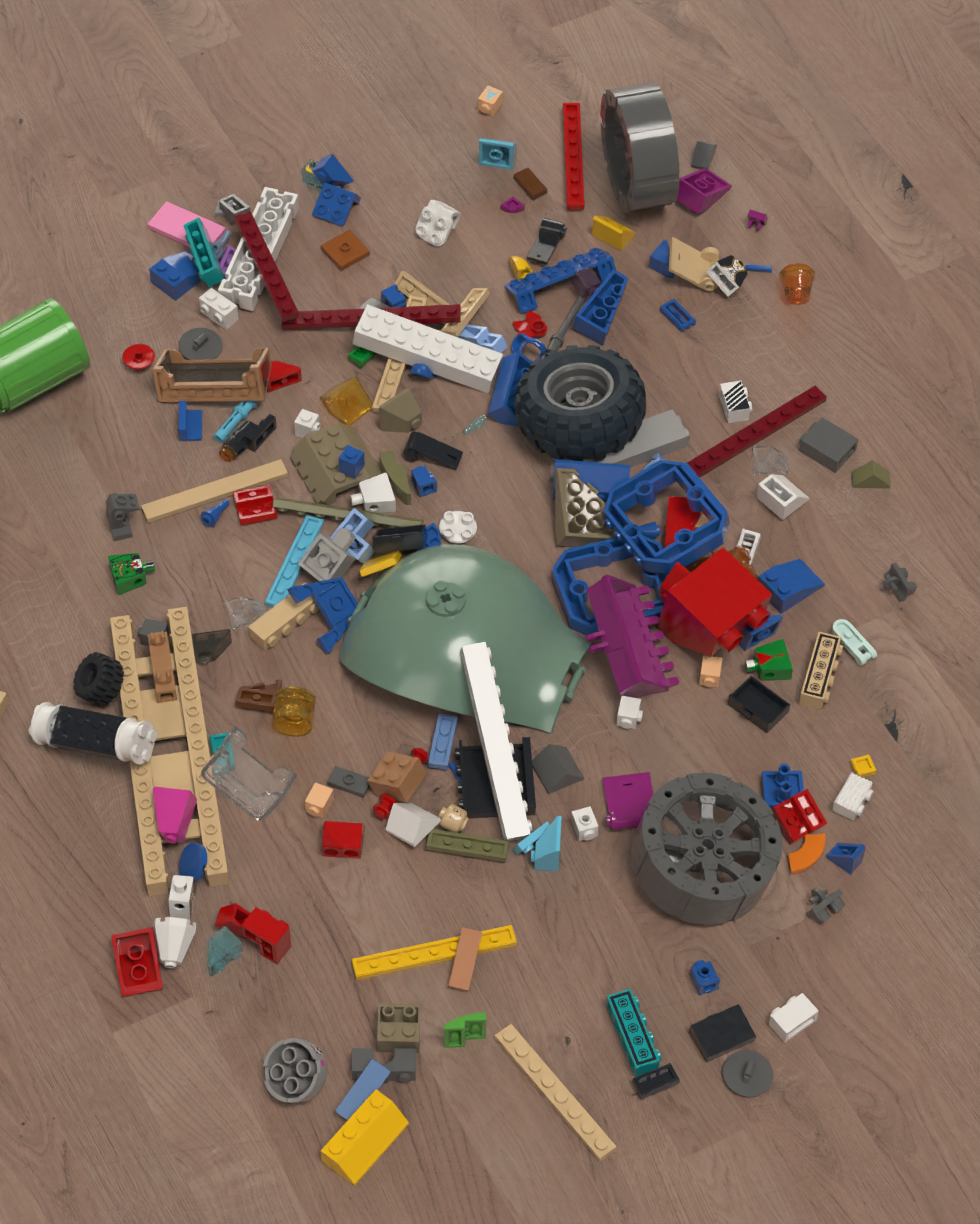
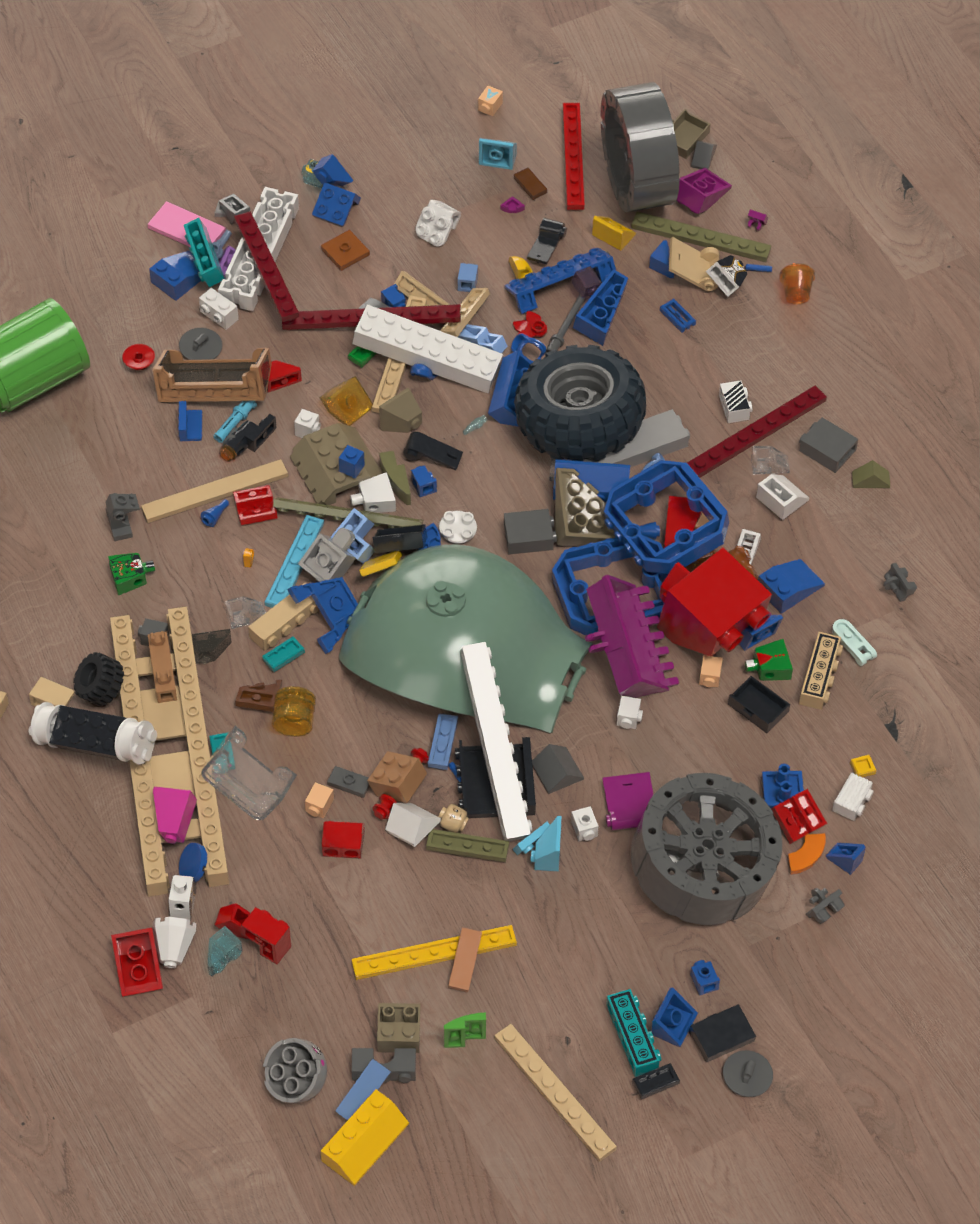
(50, 692): none -> tan panel
(248, 557): none -> light orange tile
(283, 654): none -> teal plate
(467, 277): none -> medium blue brick
(529, 531): none -> dark grey brick
(673, 1019): none -> blue slope
(688, 131): none -> dark tan container
(701, 236): none -> olive plate
(793, 1017): white brick -> none

